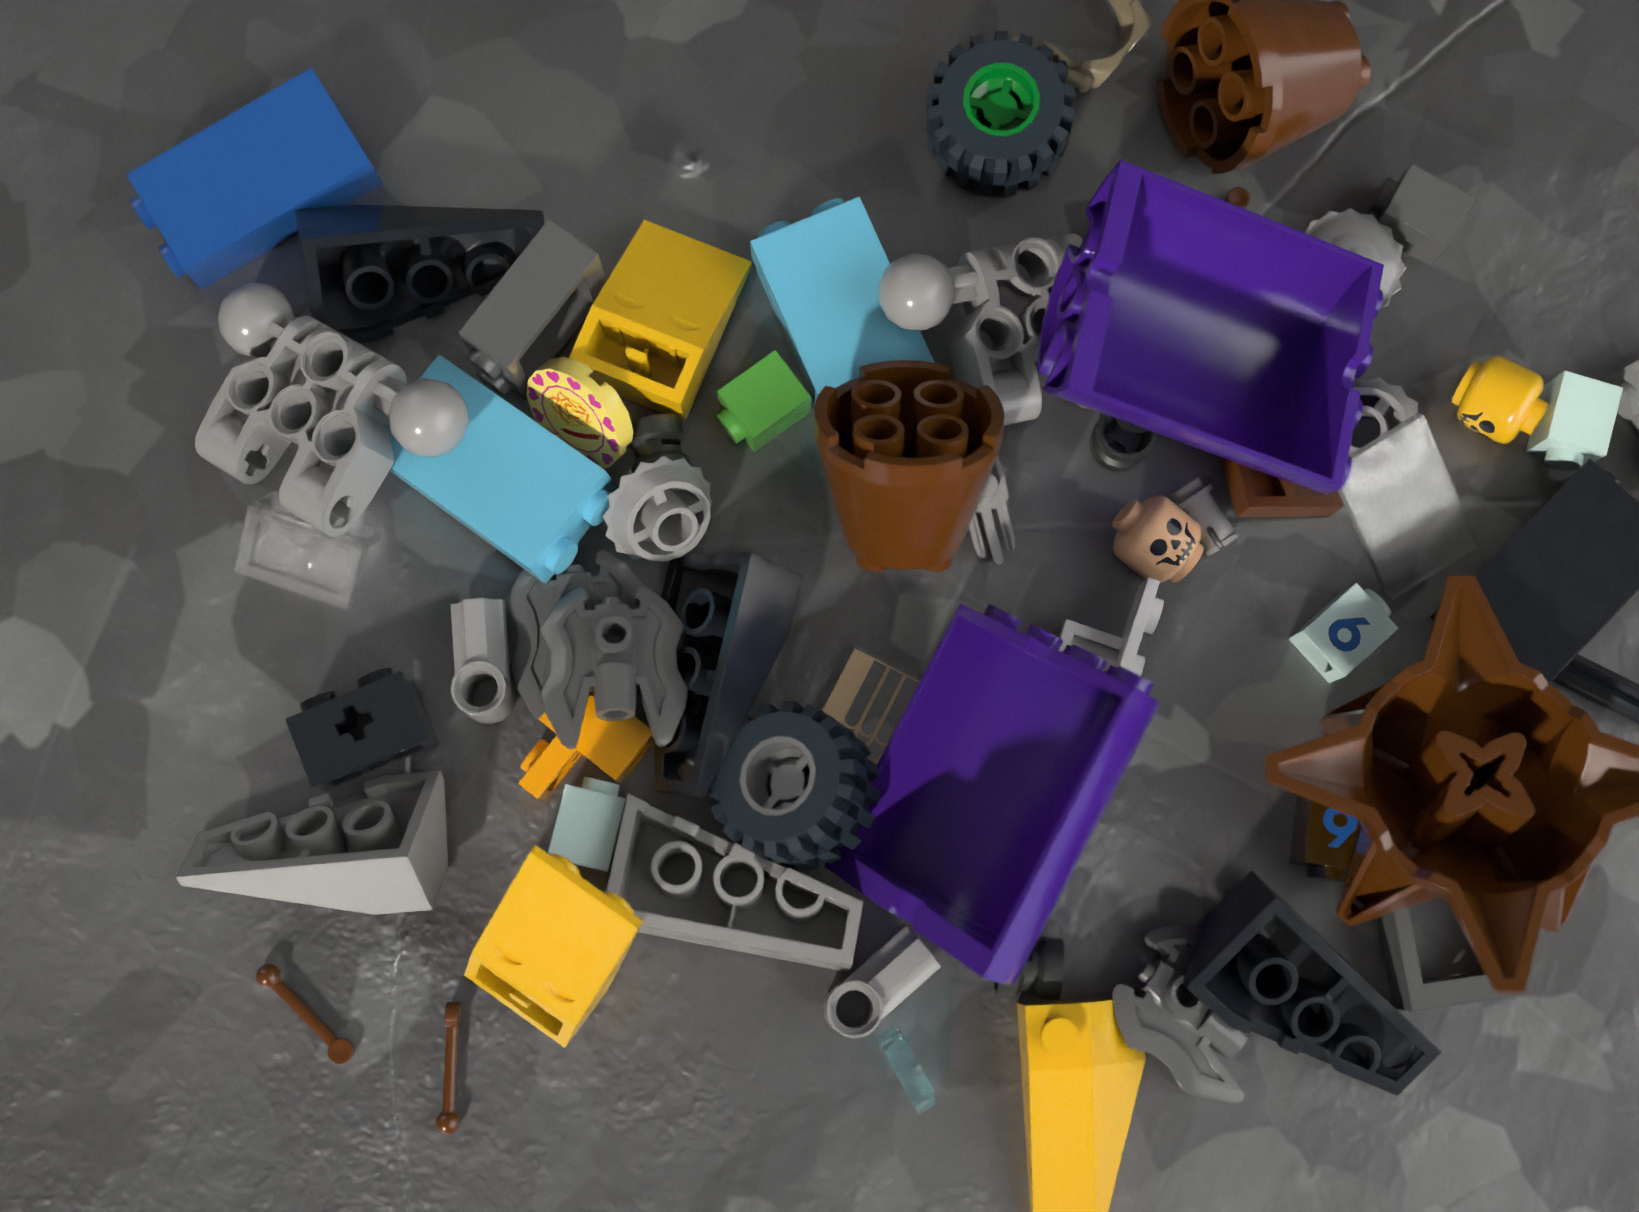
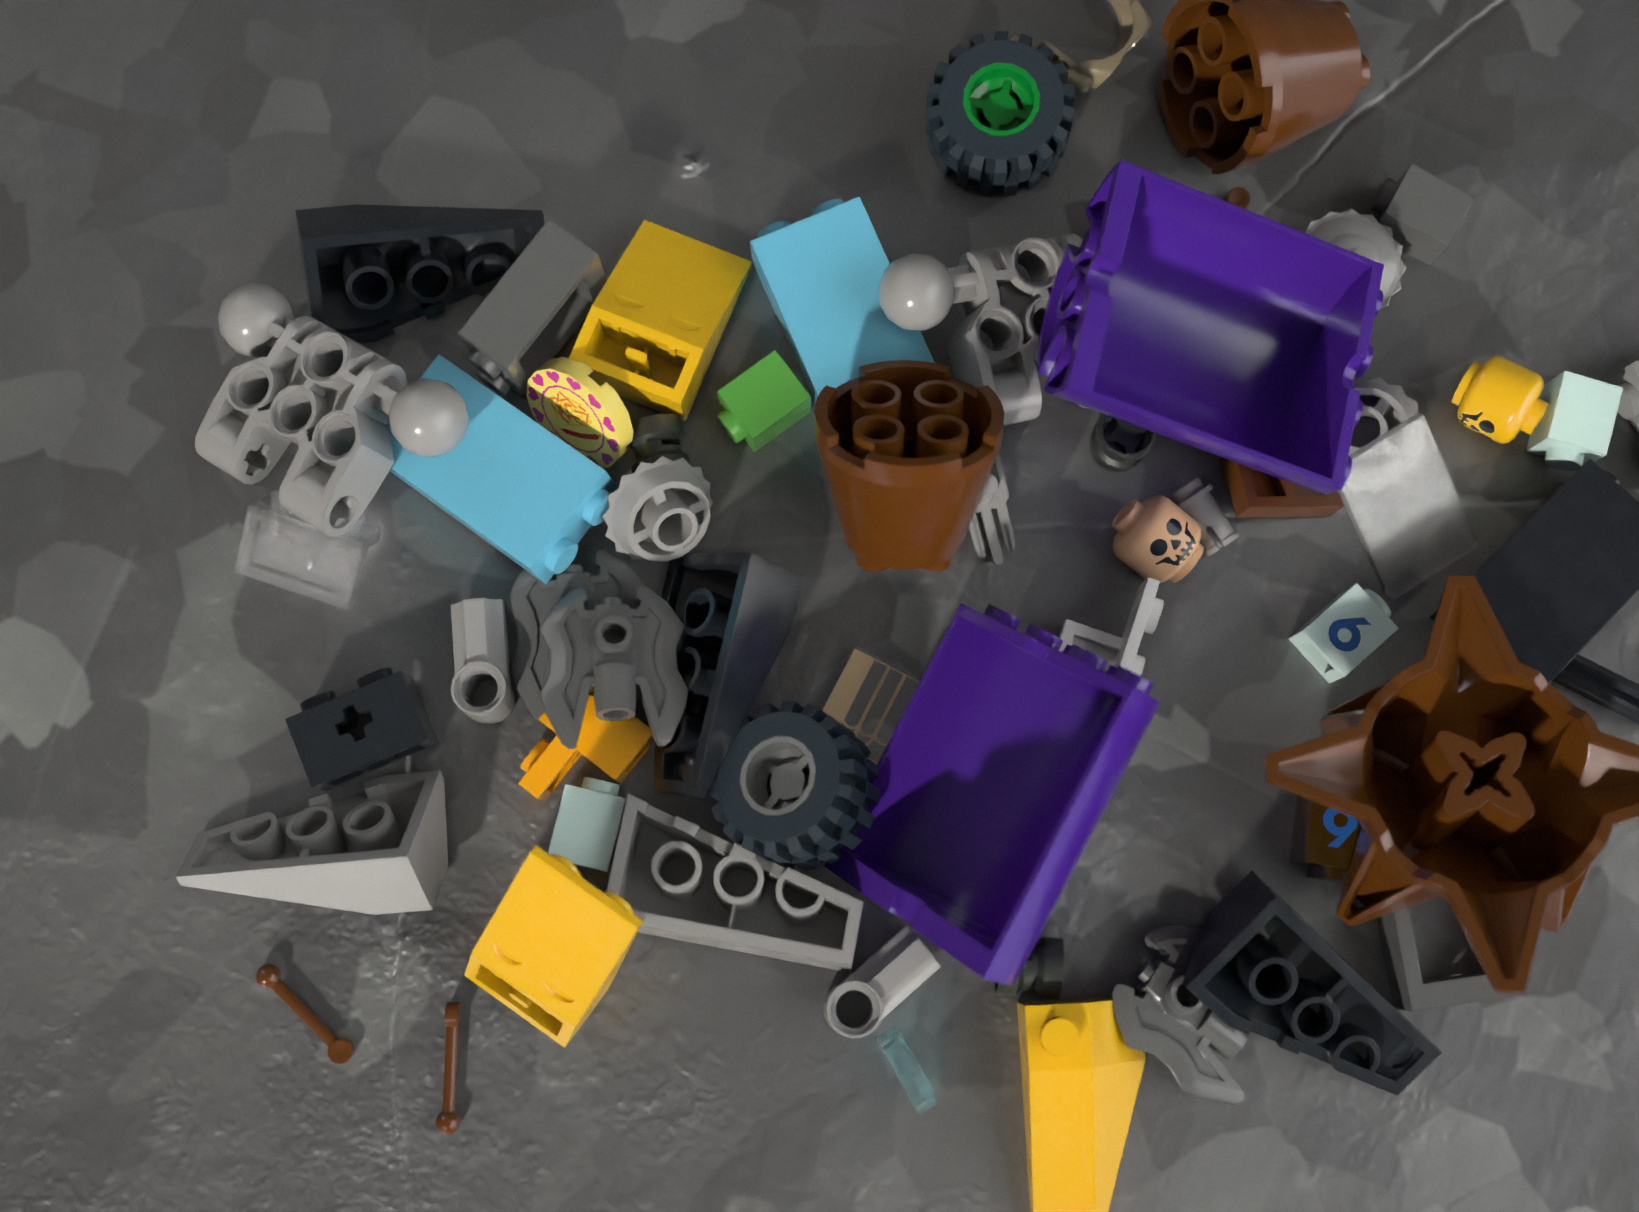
(242, 178): blue brick -> none

